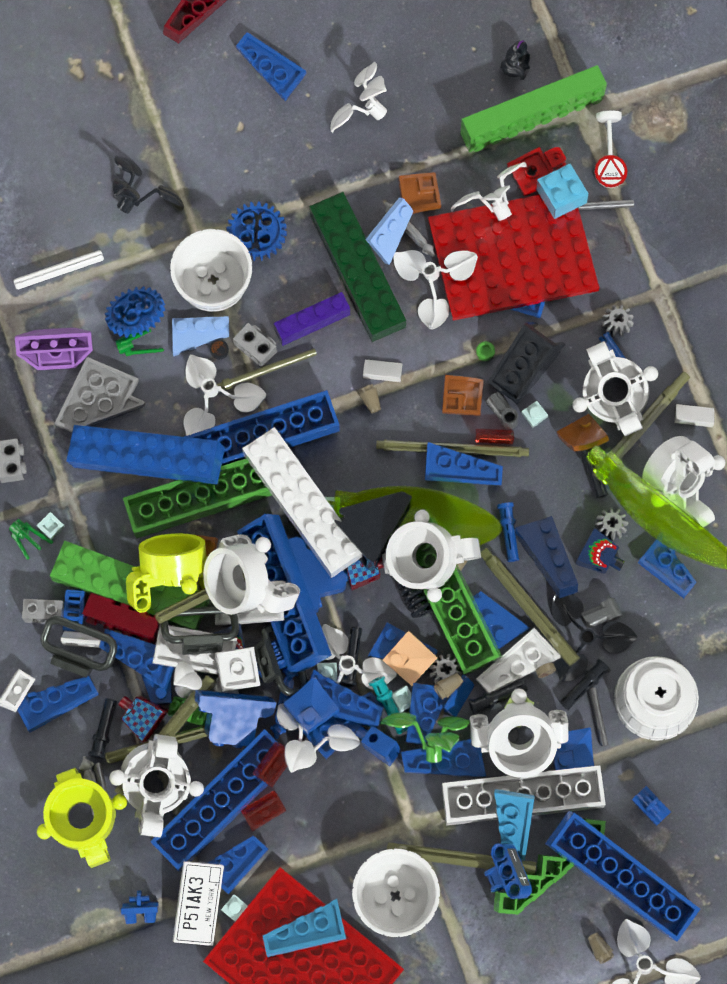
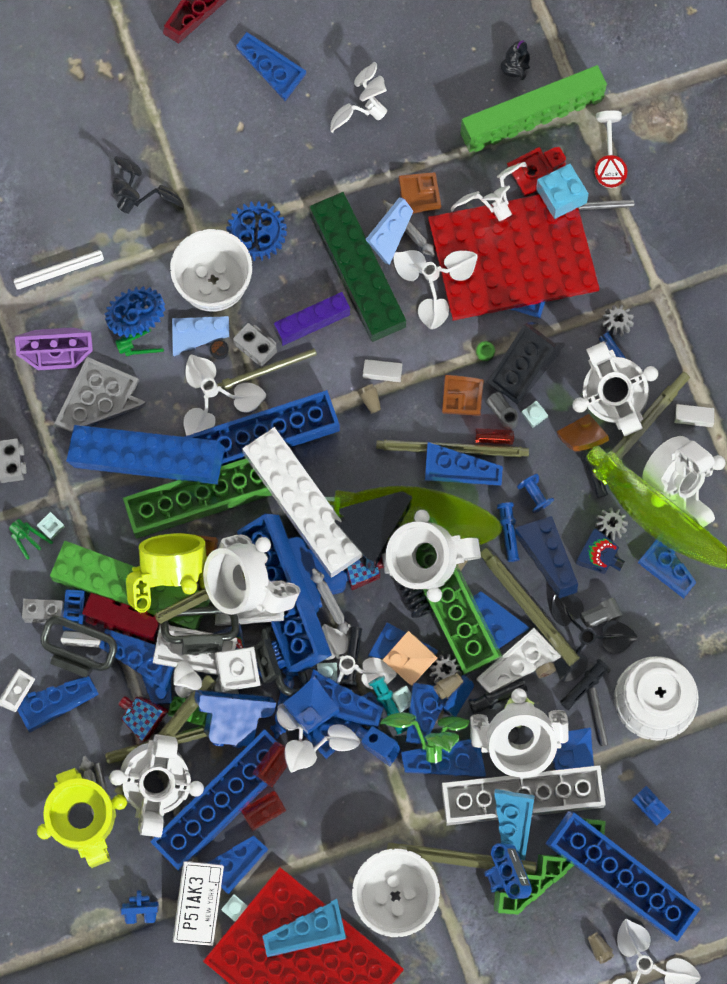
(101, 737): black pin -> none
(330, 602): none -> light grey wheel
(535, 493): none -> blue piece

